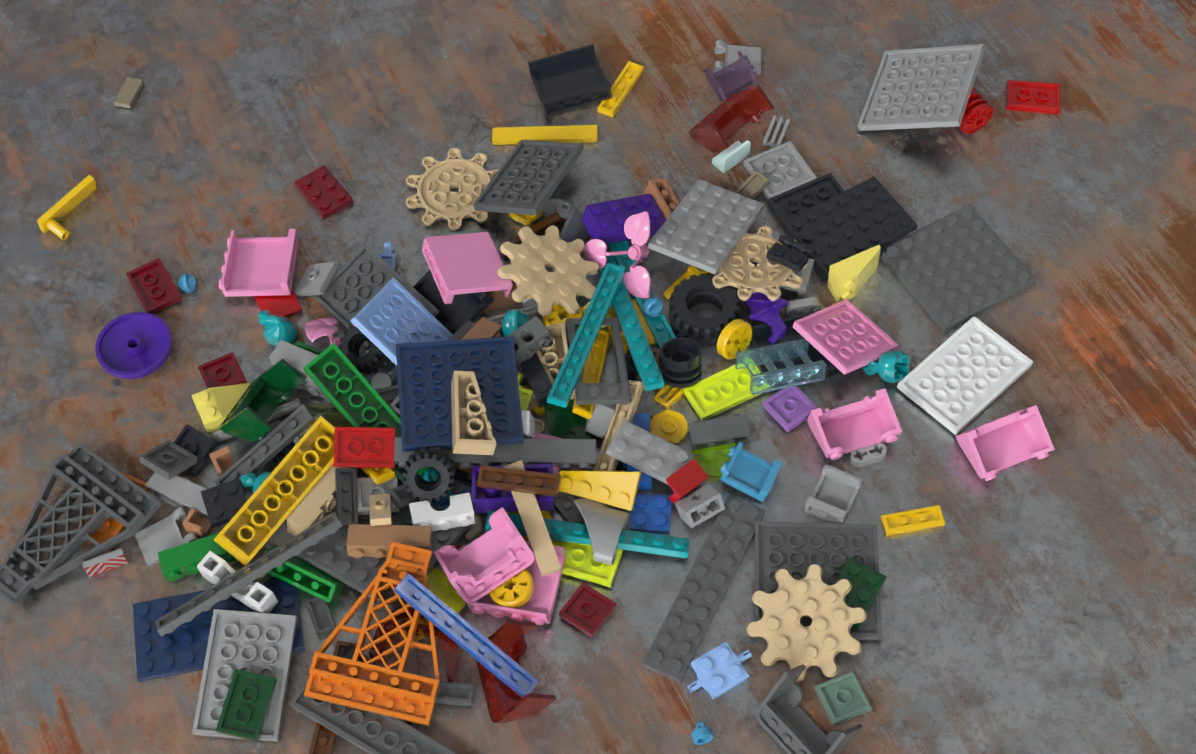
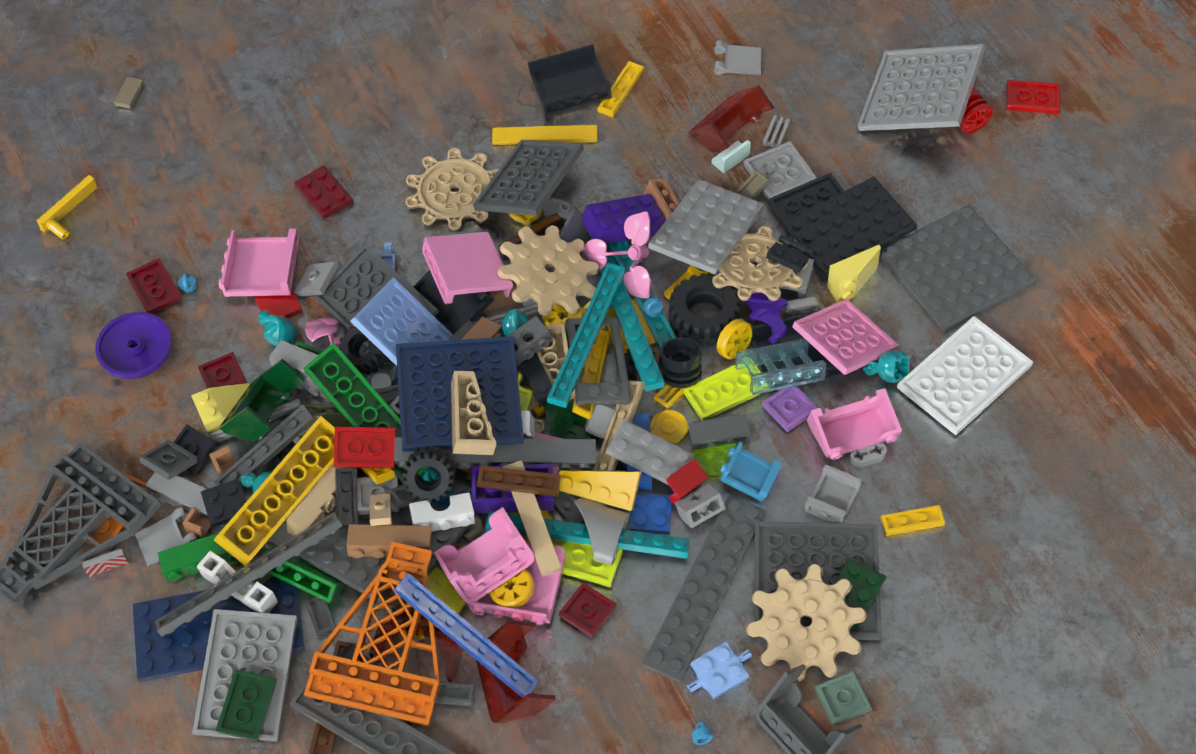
(732, 77): clear purple panel -> none
(1006, 442): bright pink windscreen -> none

